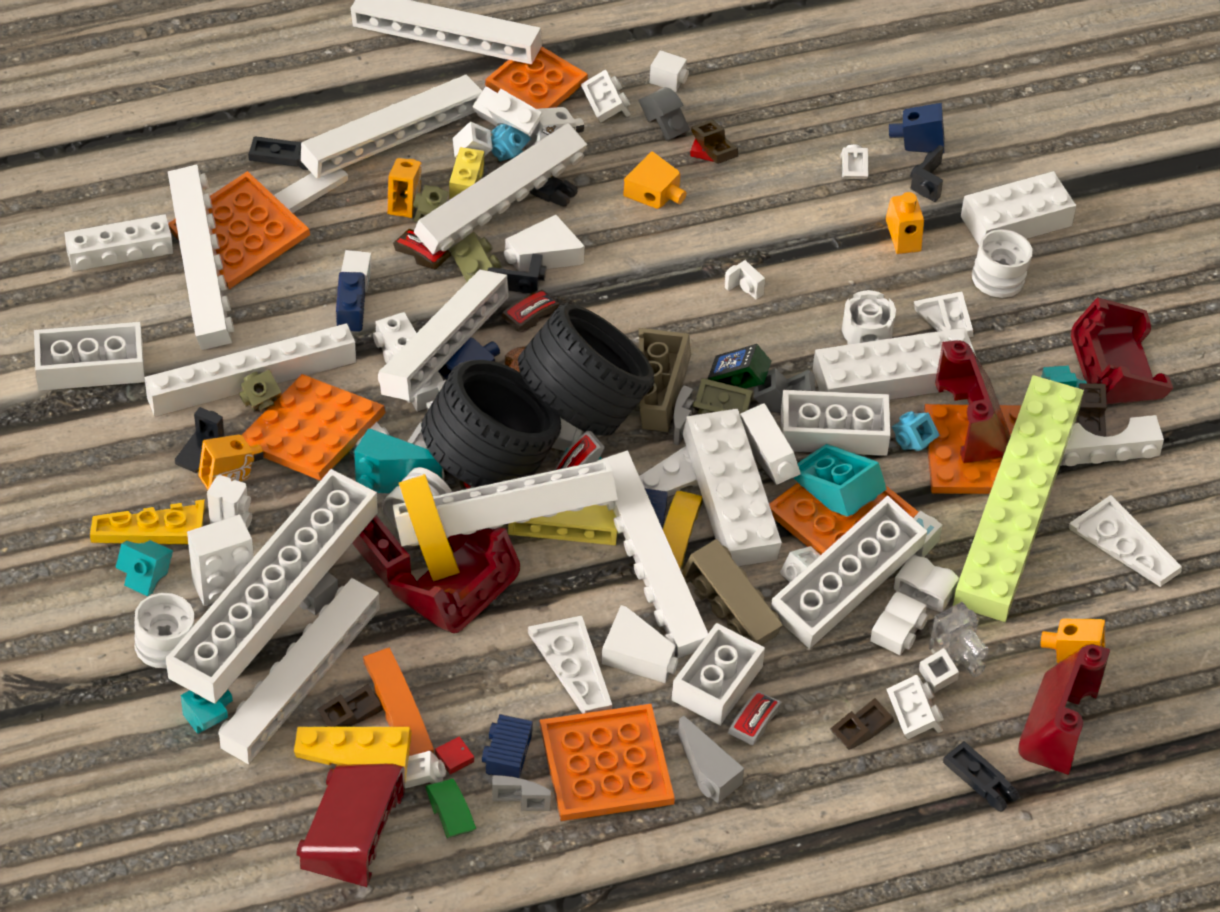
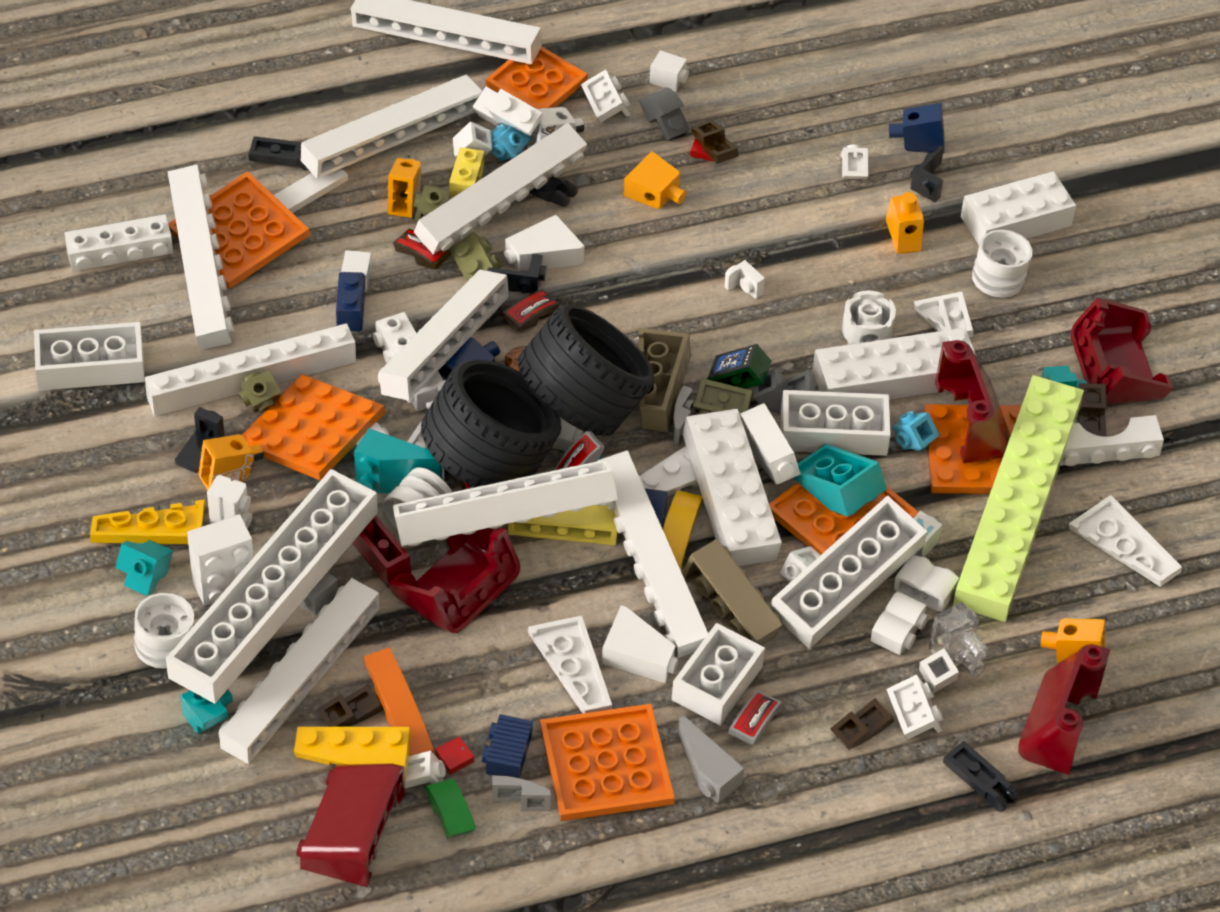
(428, 527): yellow slope -> none

